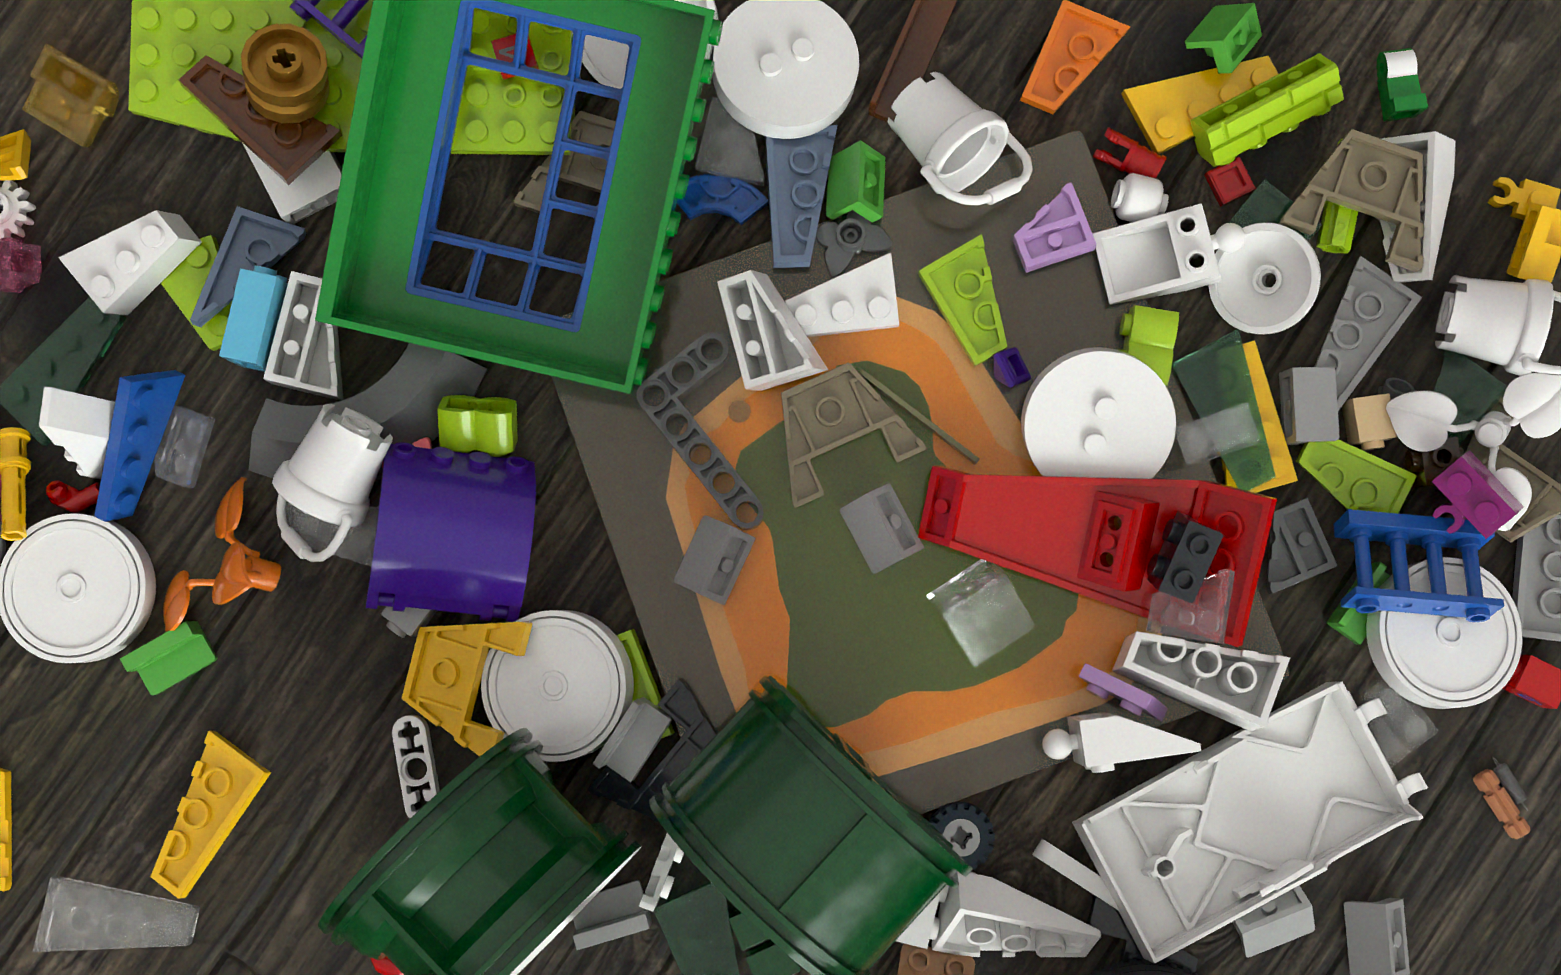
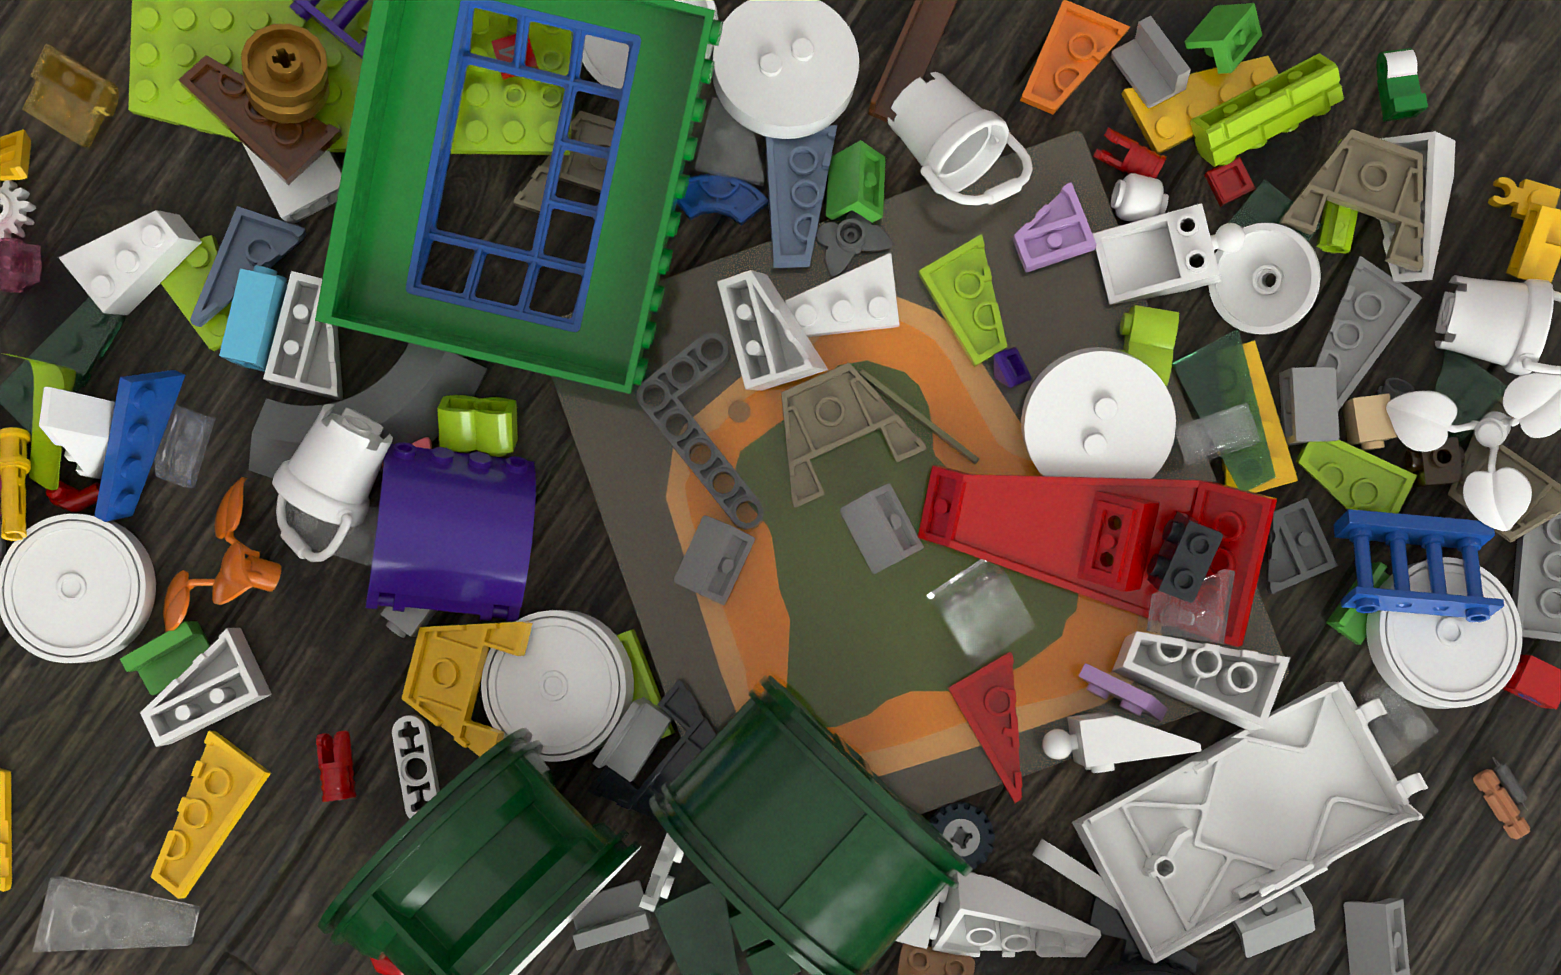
(45, 455): none -> lime piece
(209, 690): none -> white wedge
(336, 766): none -> red hinge
(989, 708): none -> red wing
(1152, 64): none -> light grey panel
(1476, 496): magenta brick -> none

